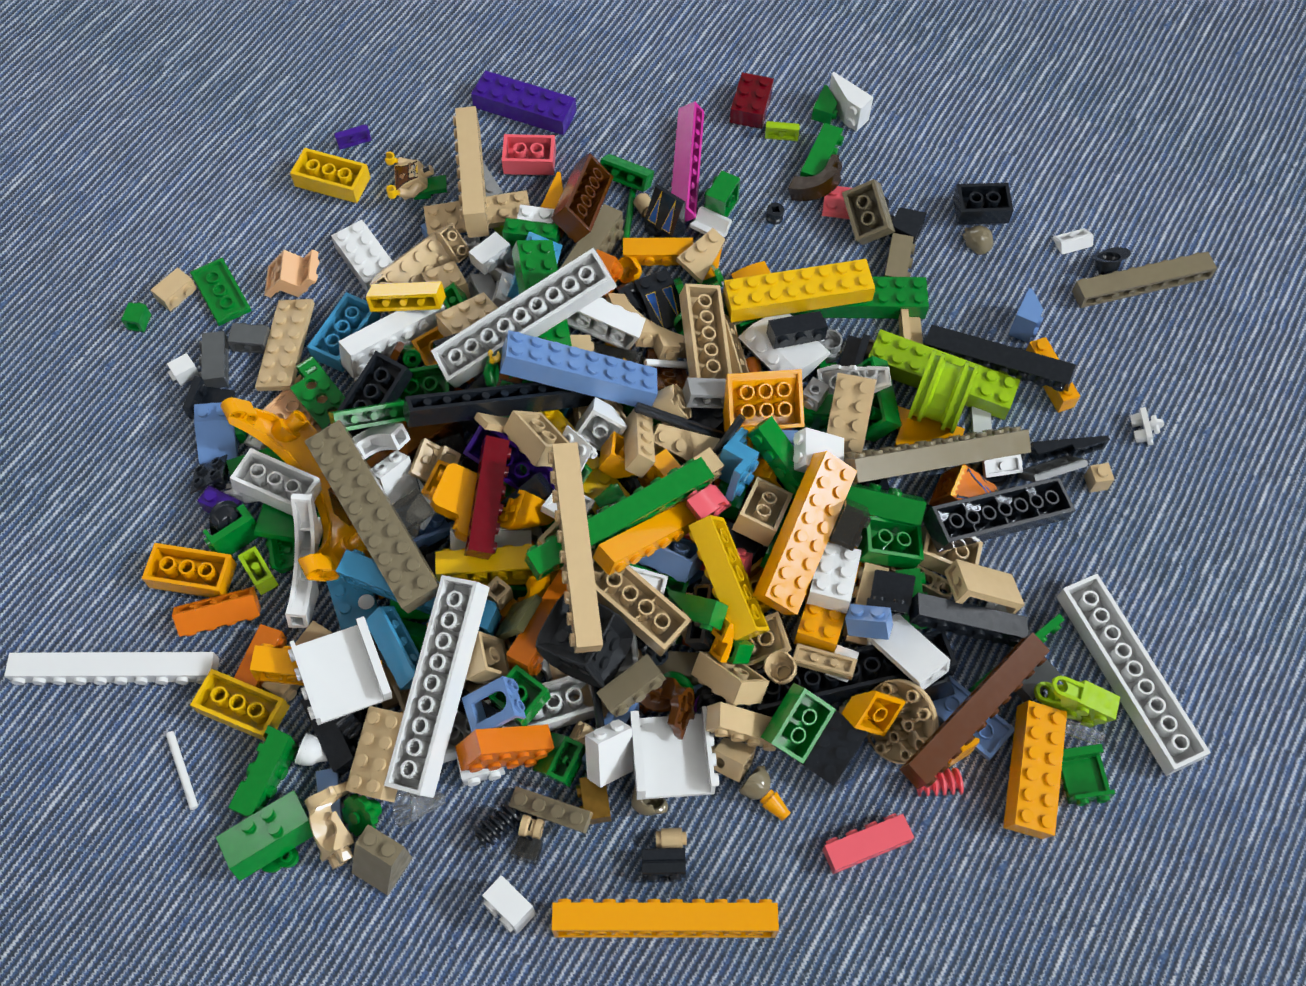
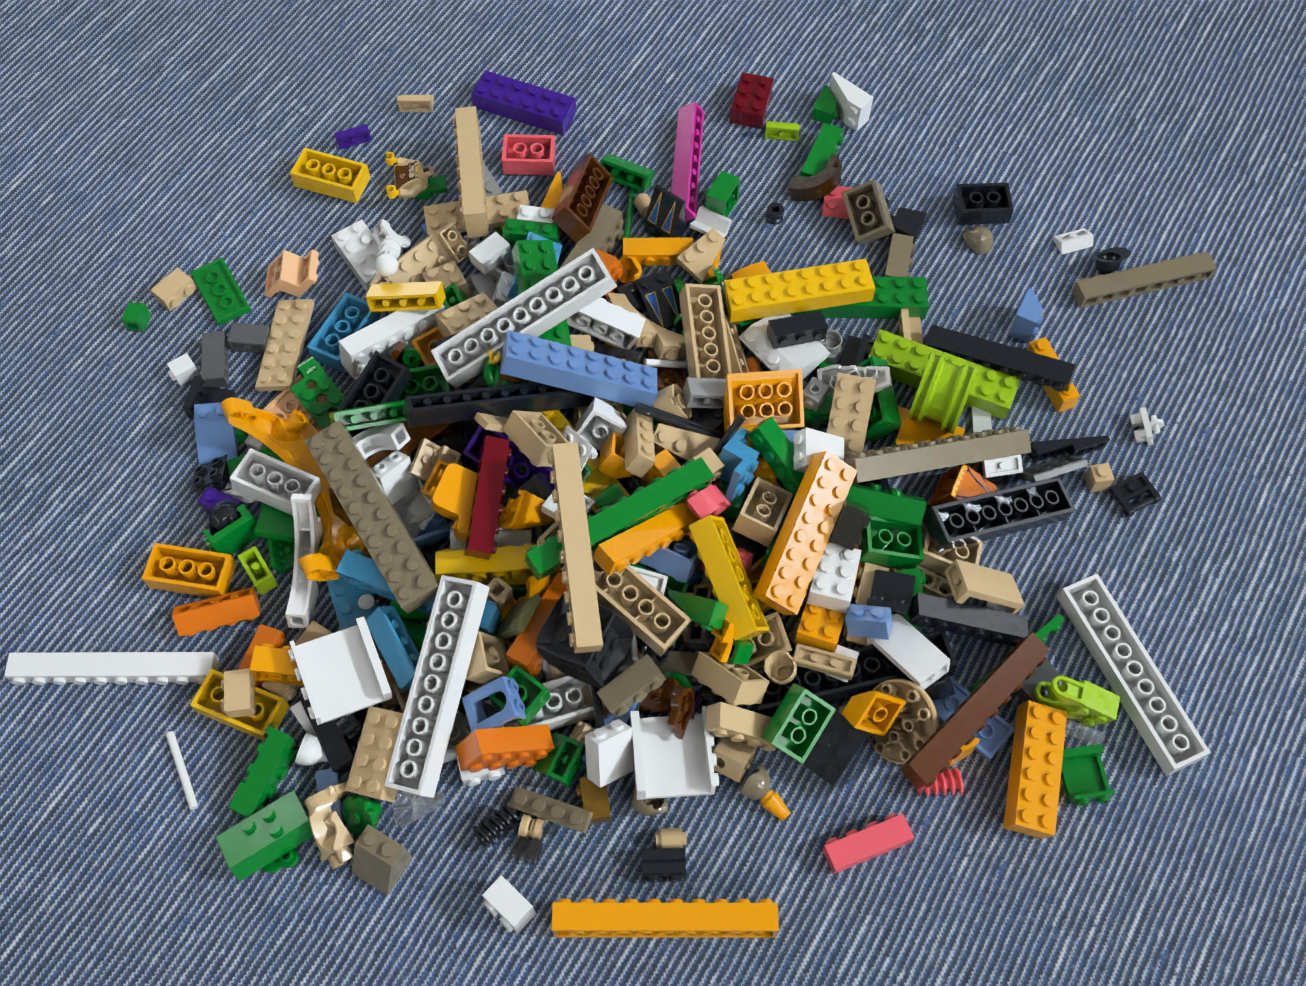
(238, 693): none -> tan brick
(300, 714): none -> white piece
(389, 248): none -> white piece
(415, 103): none -> tan panel
(1131, 489): none -> black plate

